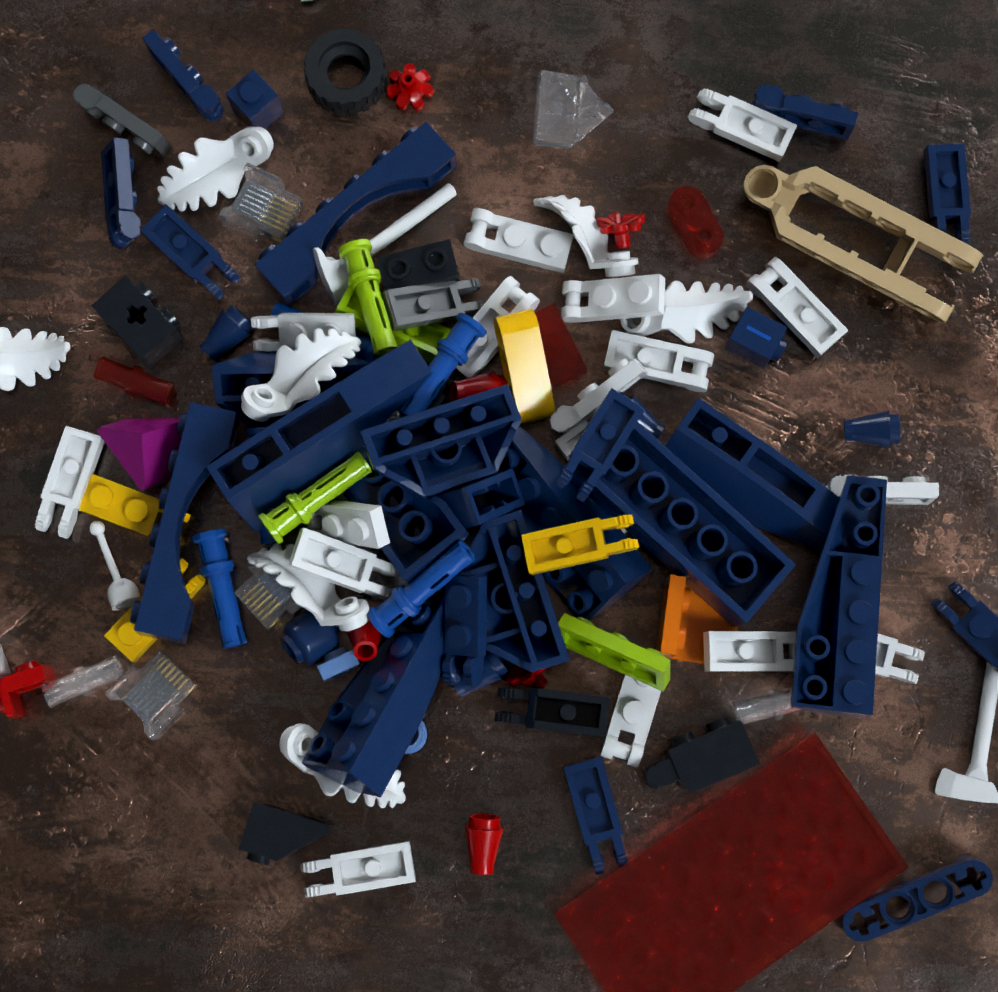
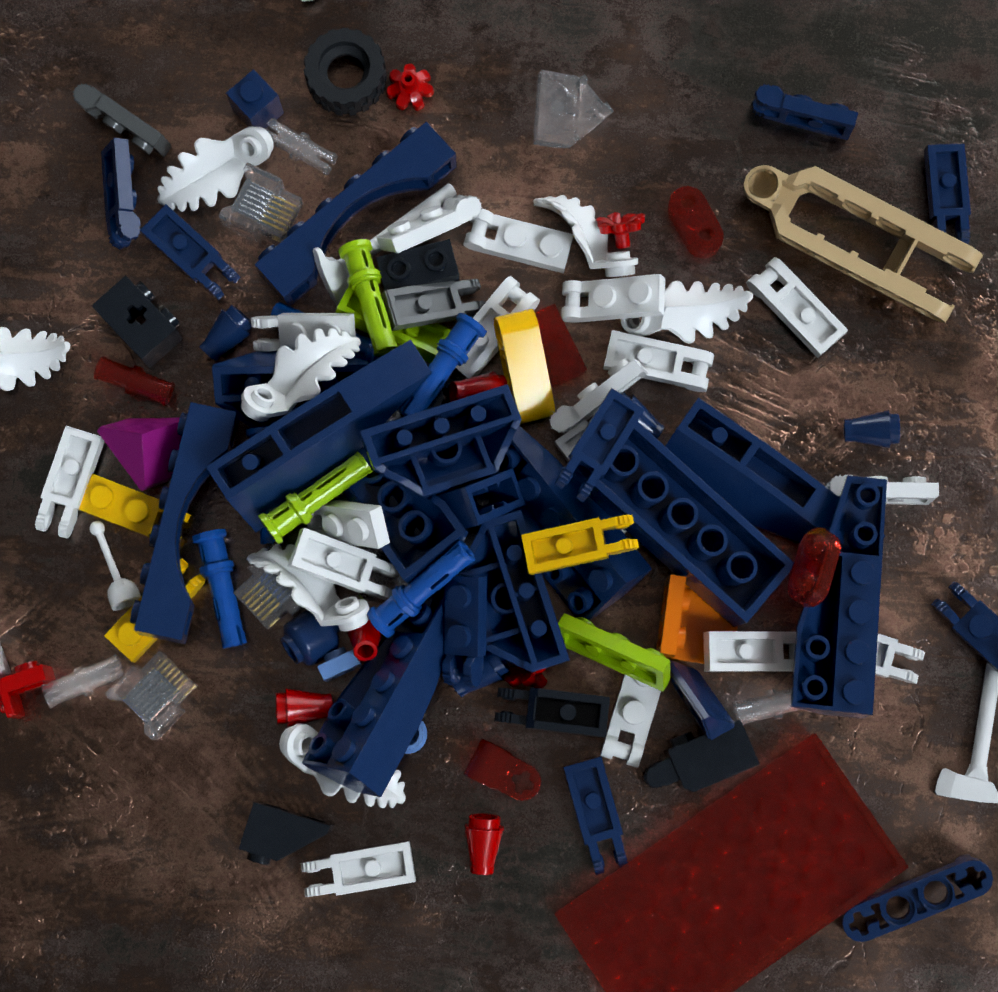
(185, 78): dark blue hinge -> none
(301, 147): none -> clear pin
(301, 706): none -> red cone
(432, 223): none -> white hinge
(496, 770): none -> clear red piece
(700, 700): none -> dark blue slope
(744, 124): white hinge -> none
(757, 338): dark blue brick -> none
(814, 567): none -> clear red plate

